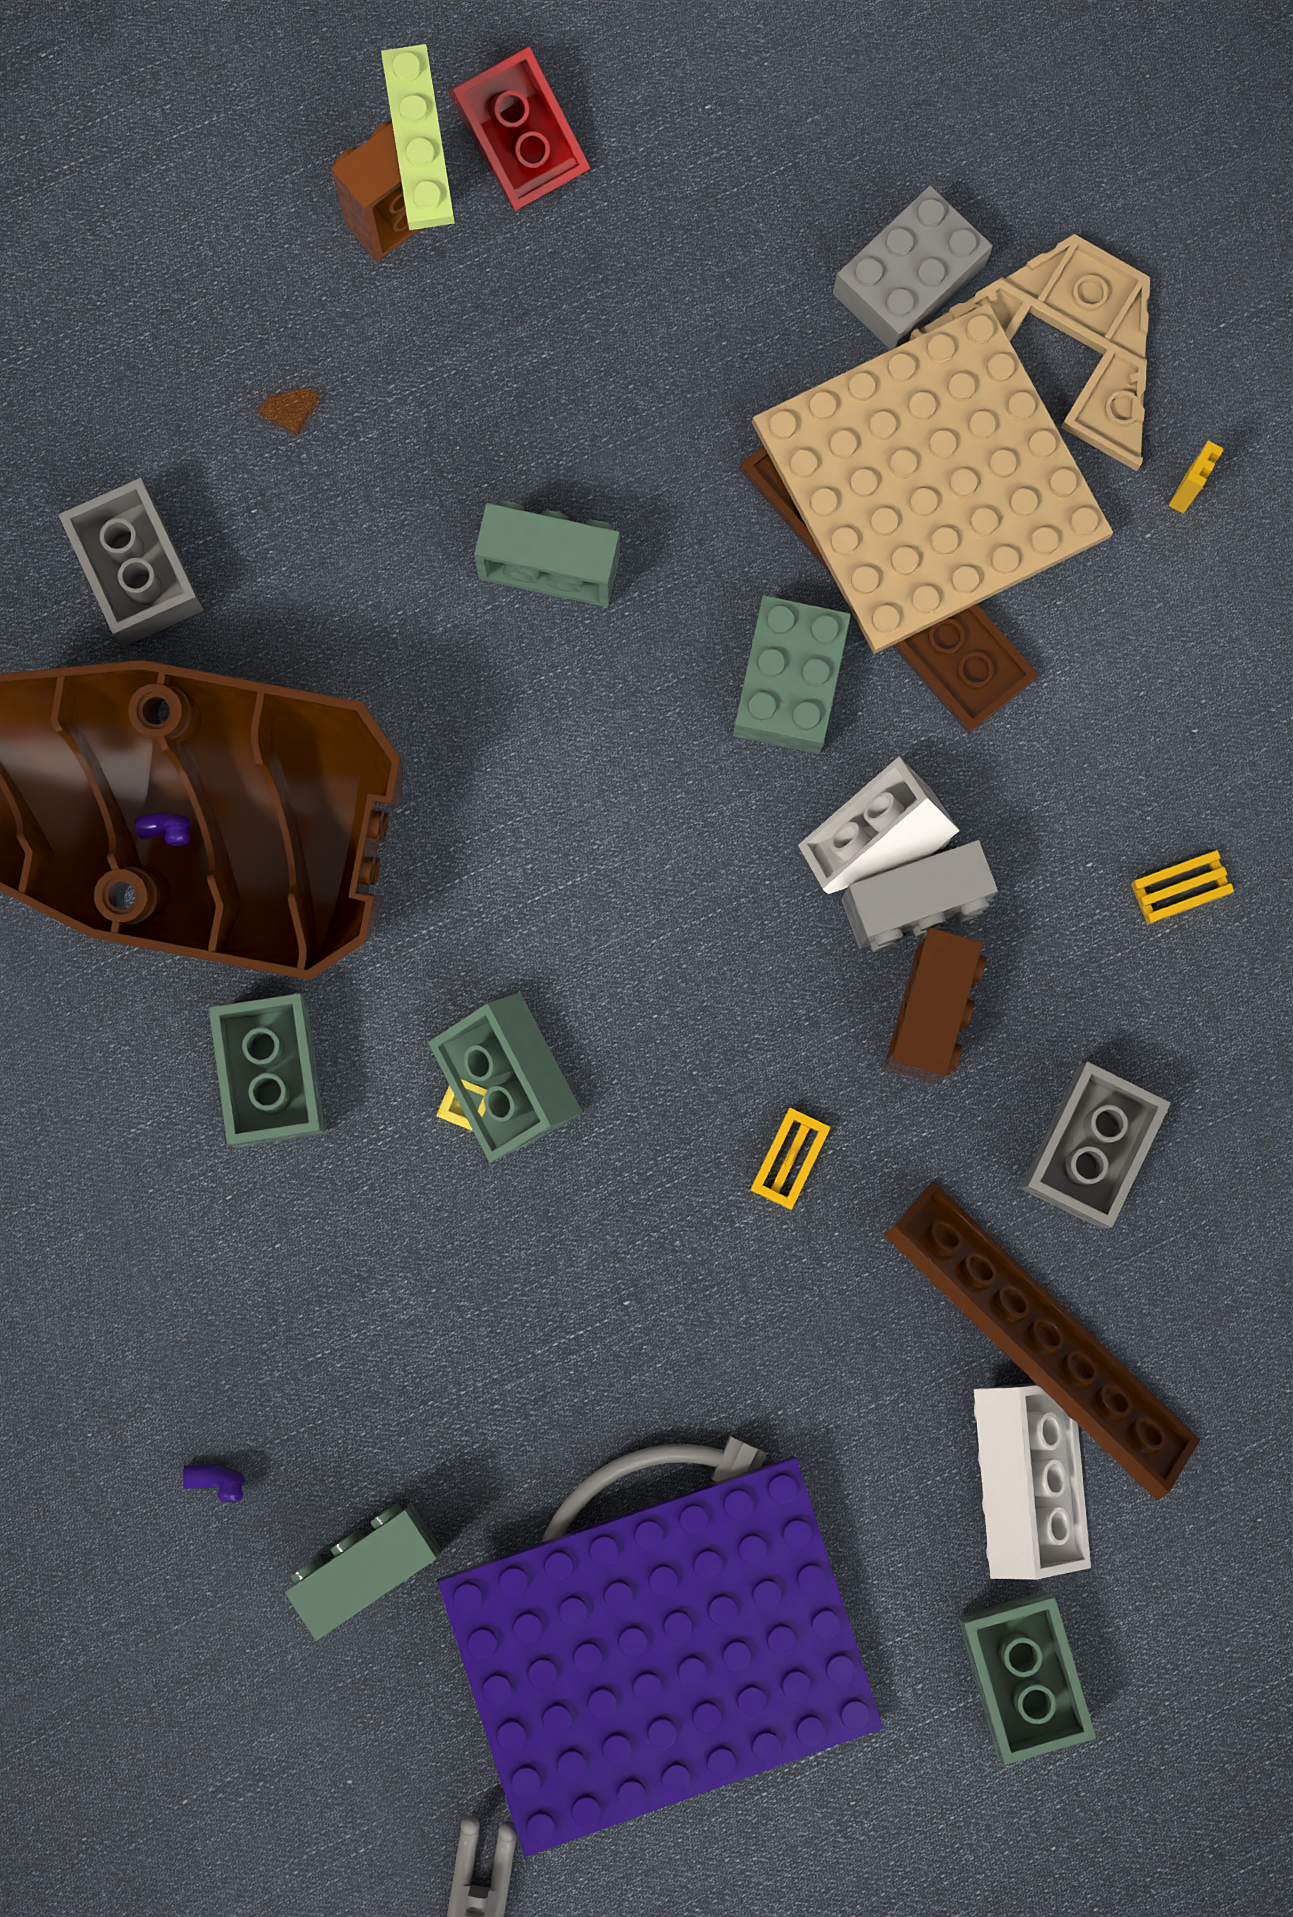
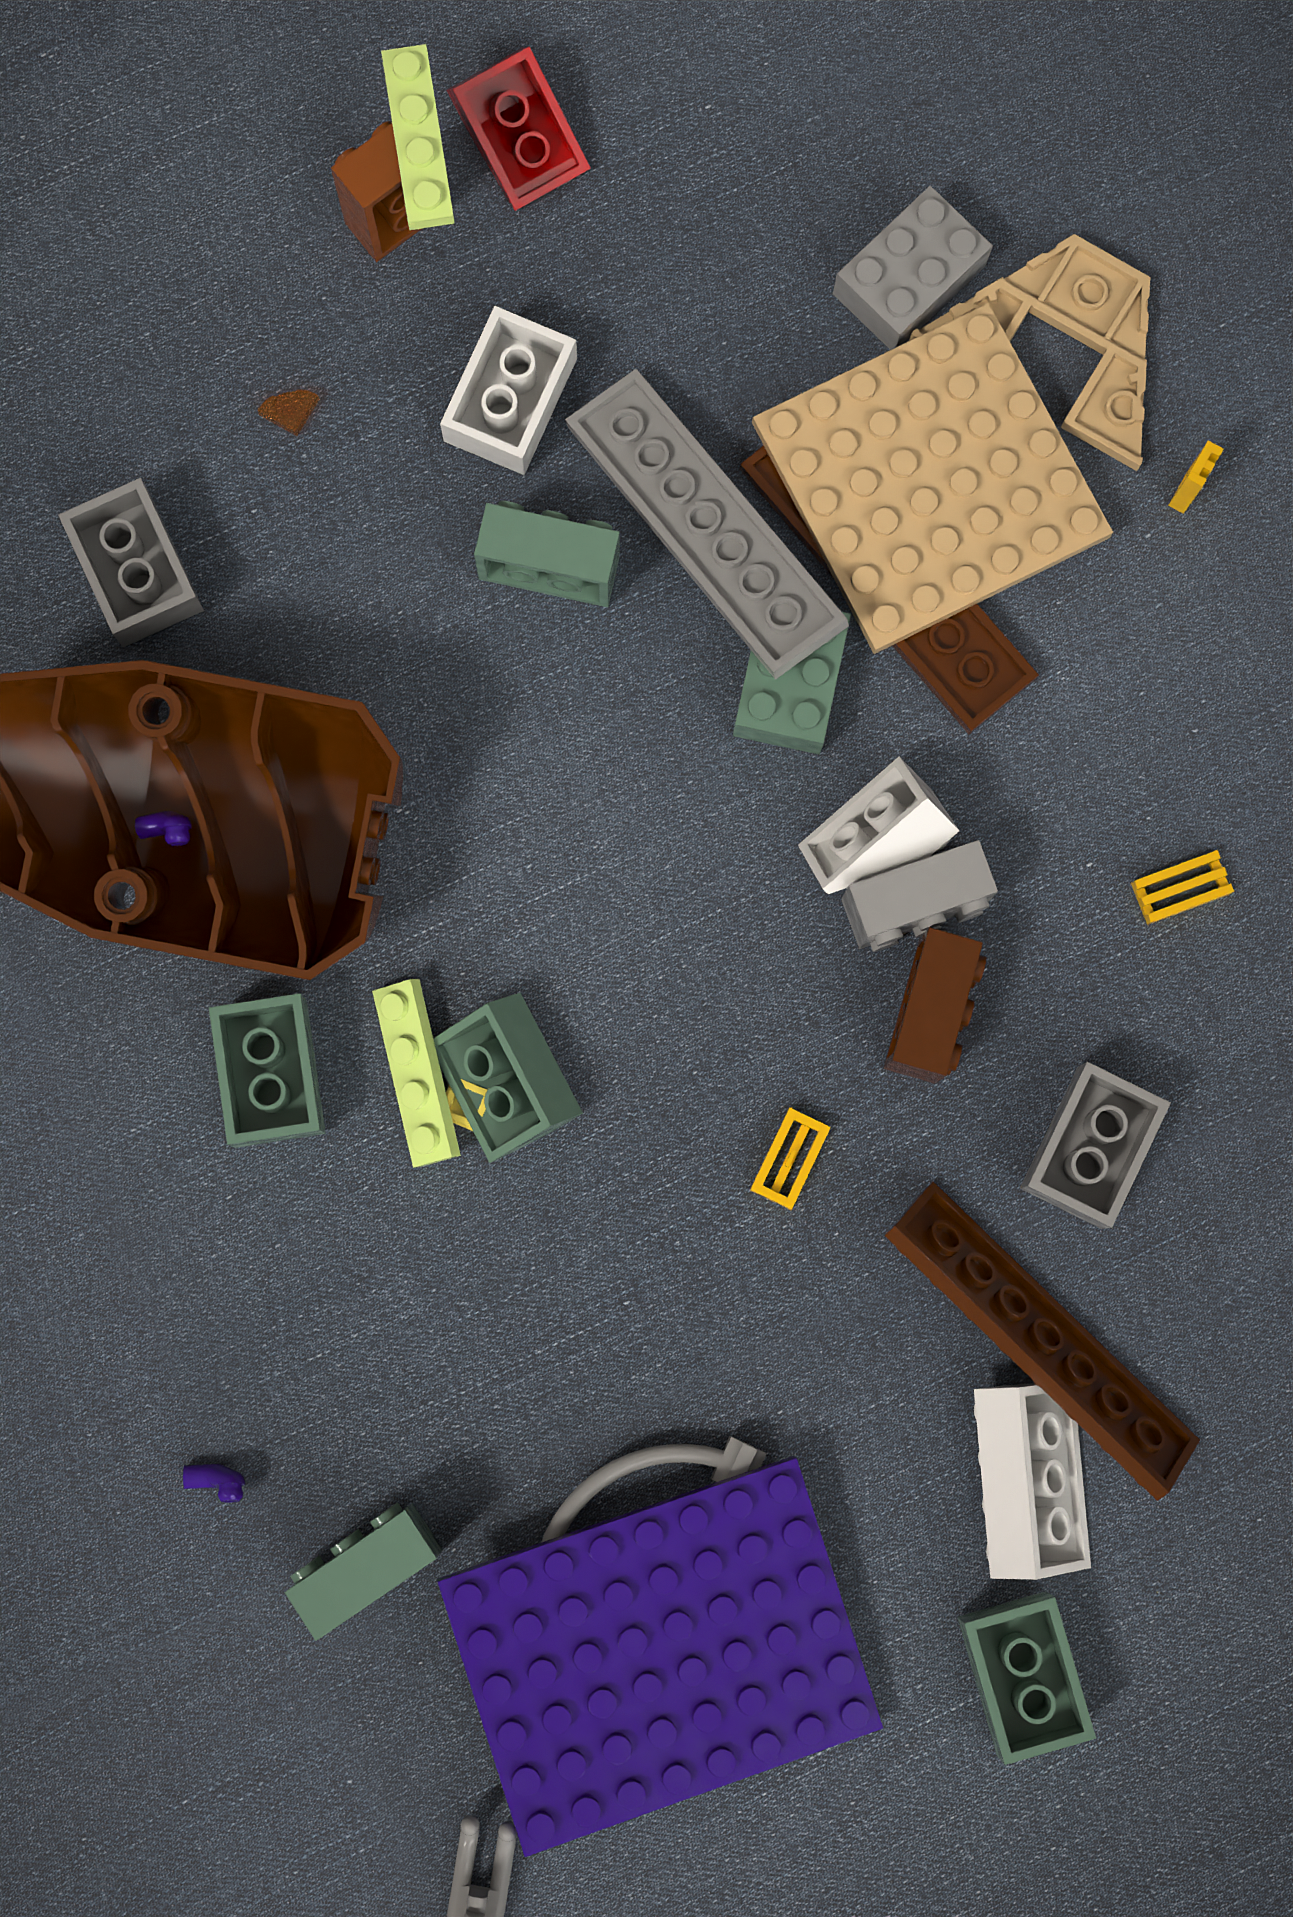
(416, 1073): none -> yellowish green plate
(509, 390): none -> white brick
(707, 524): none -> light grey plate

